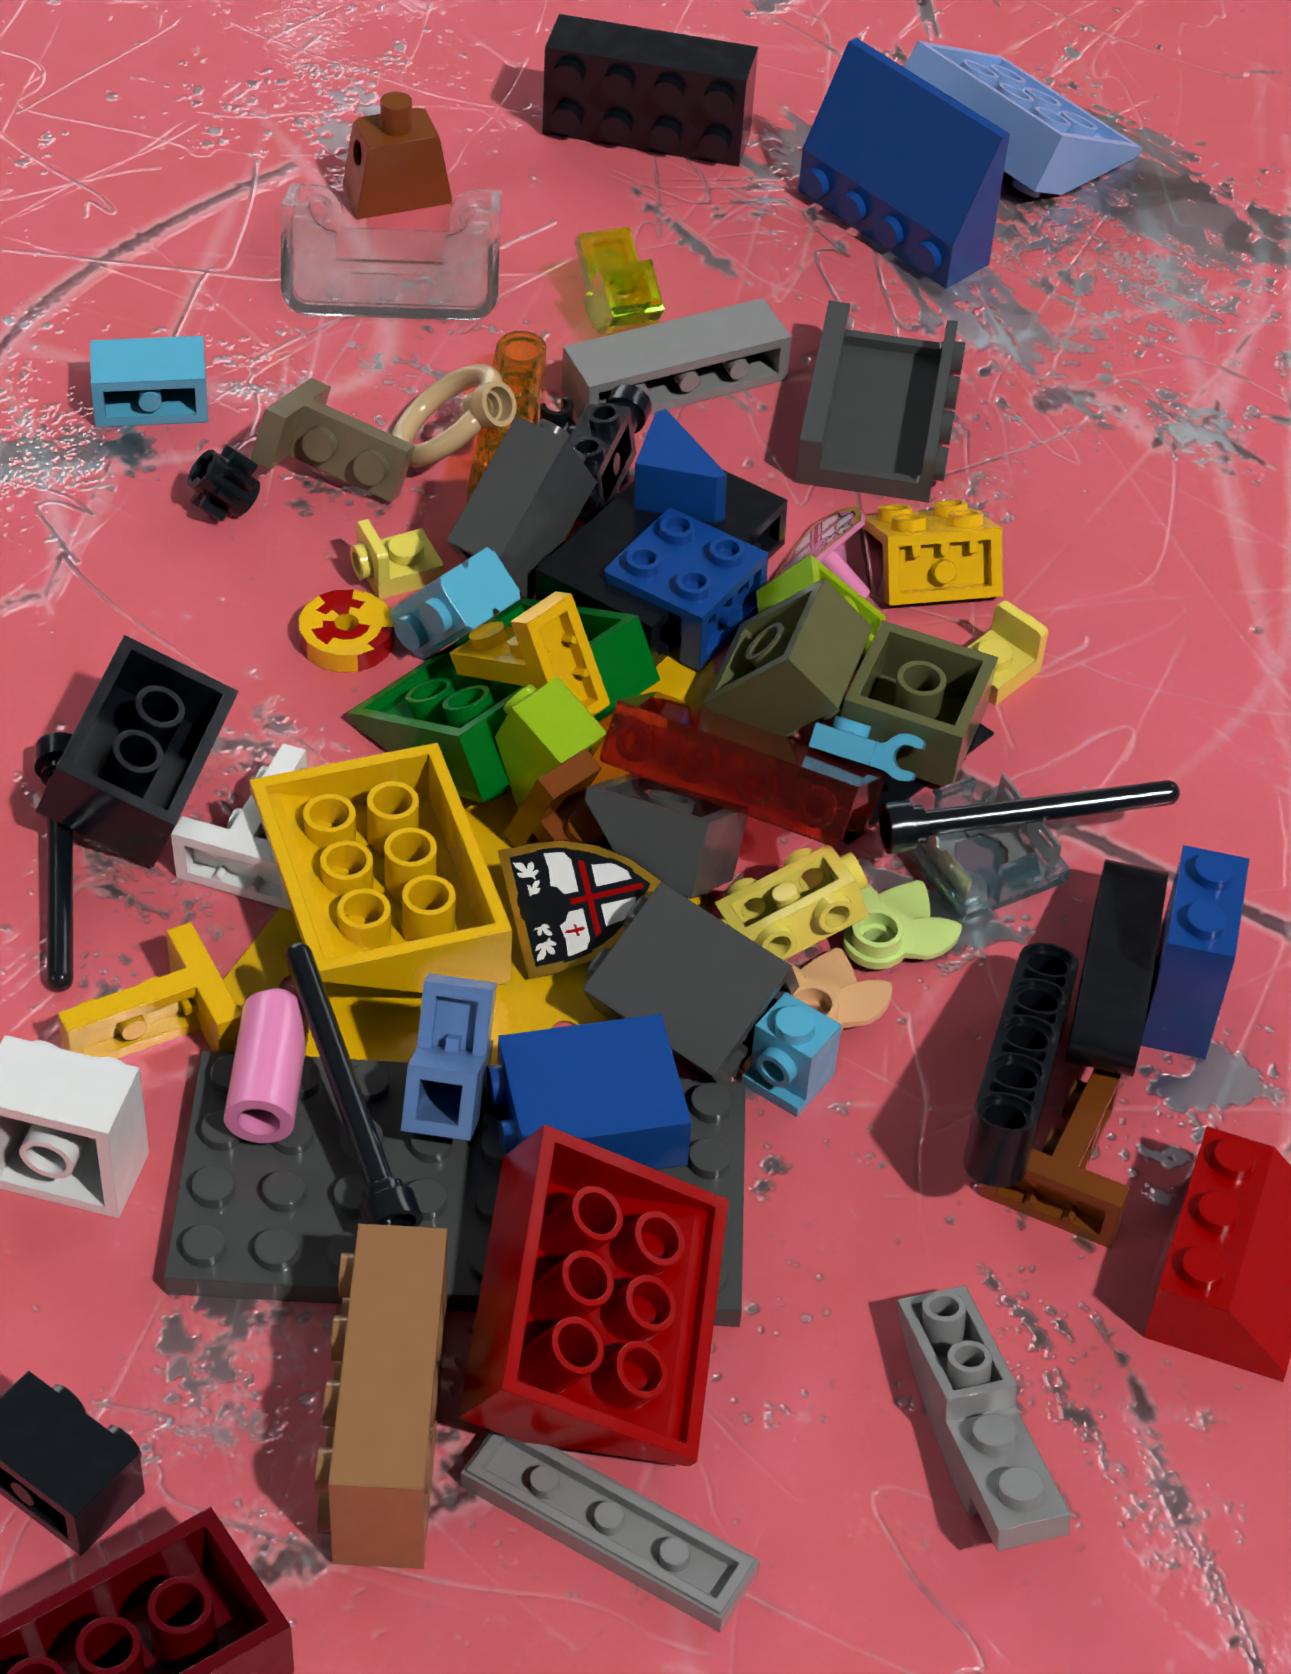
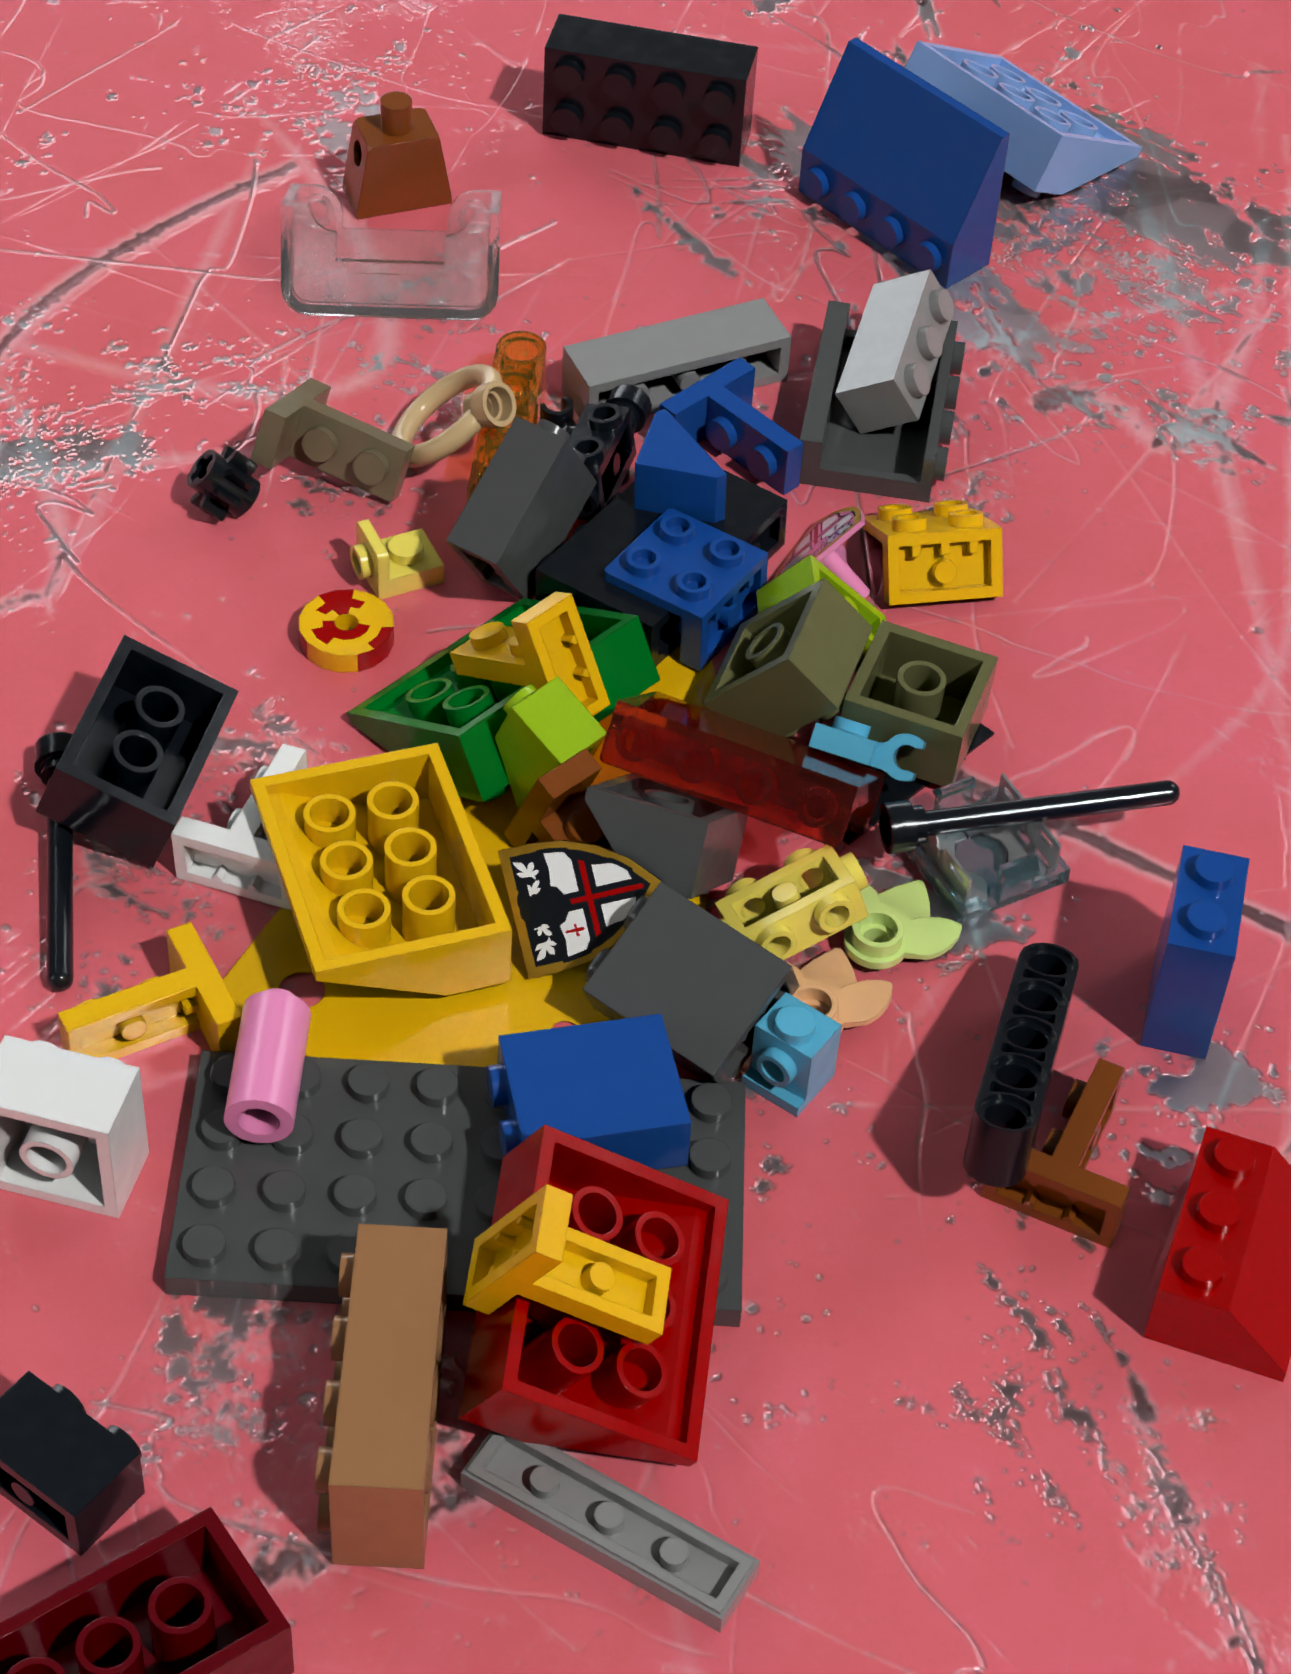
(148, 381): medium azure brick -> none
(385, 1197): black piece -> none
(451, 1058): medium blue brick -> none
(454, 604): medium azure brick -> none
(565, 1269): none -> yellow bracket
(619, 287): clear neon green brick -> none
(723, 415): none -> blue bracket
(895, 351): none -> light grey brick
(977, 1420): light grey slope -> none
(1018, 644): light yellow bracket -> none
(1118, 968): black beam -> none

